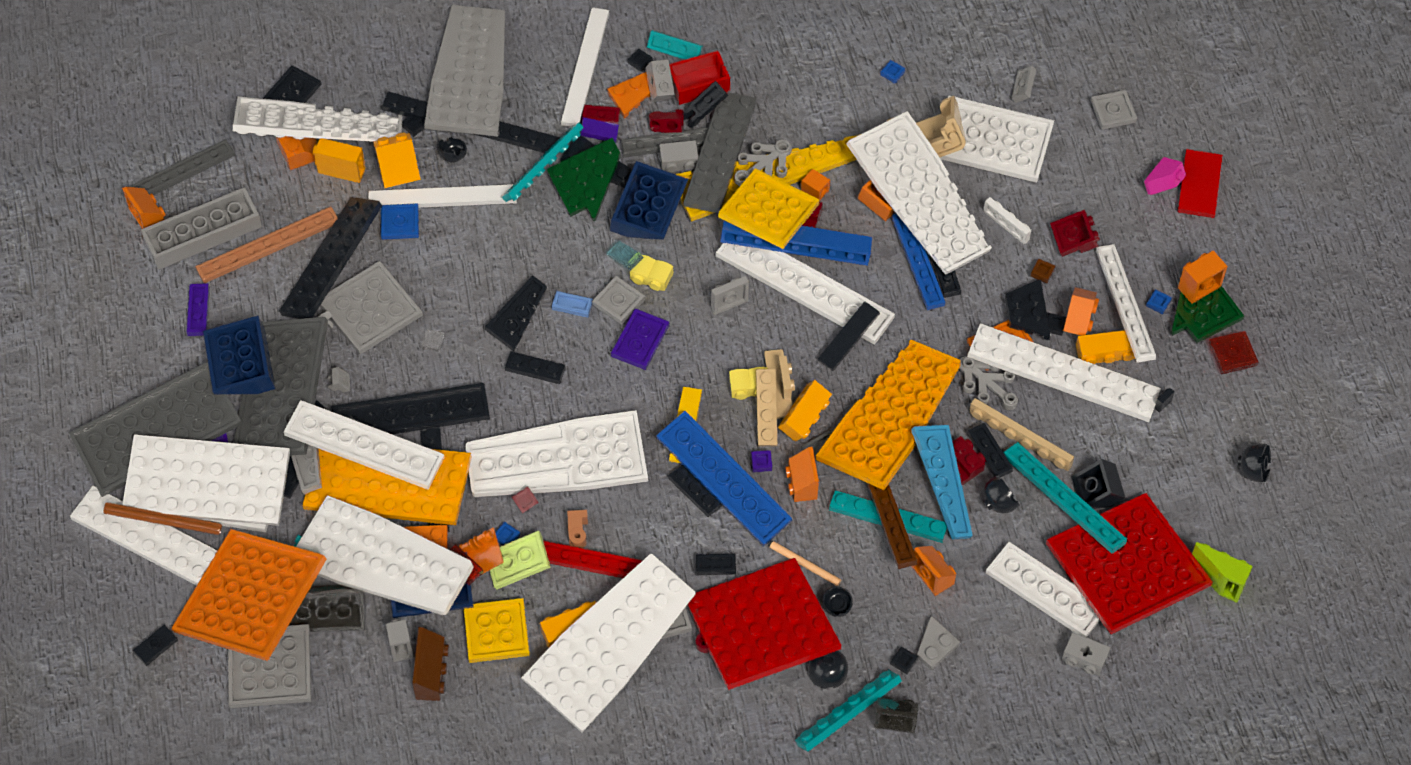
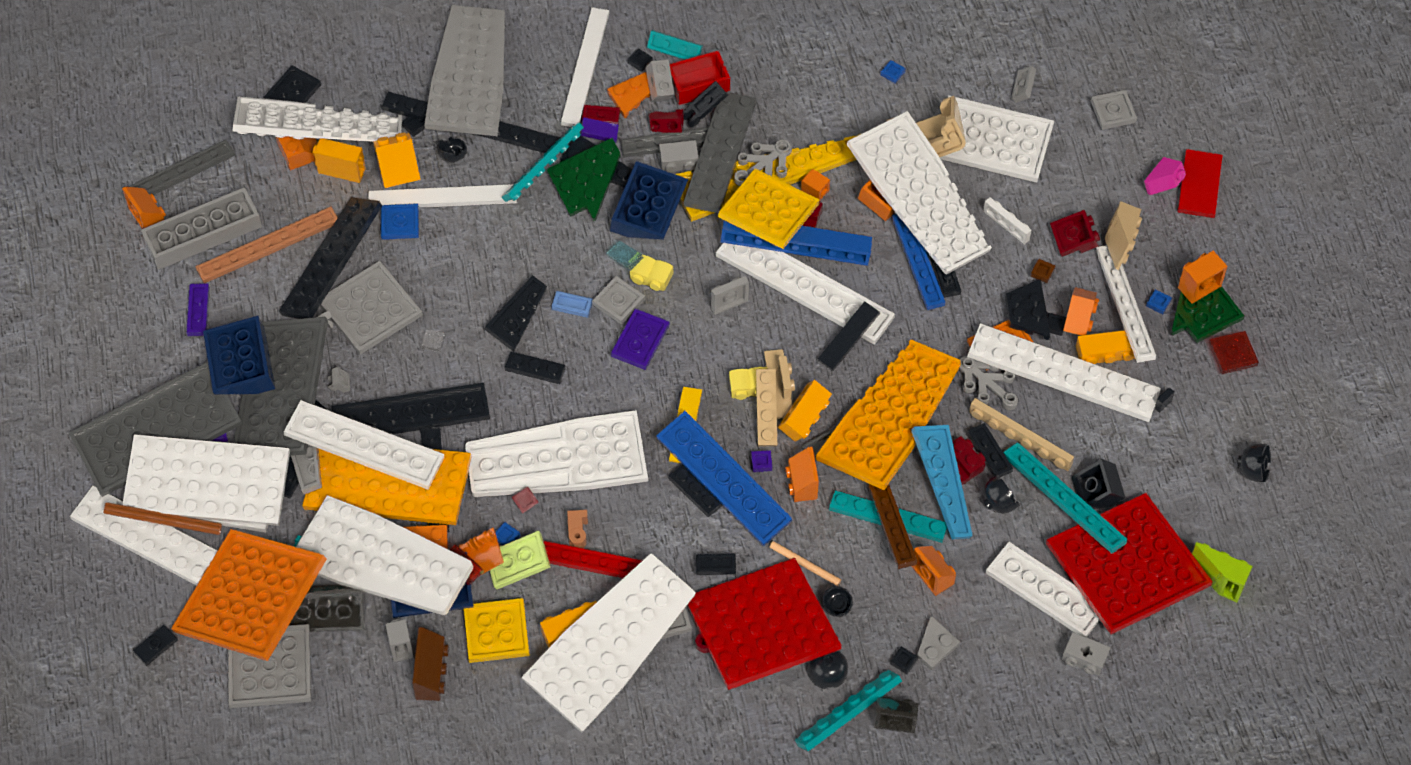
(1122, 232): none -> tan slope

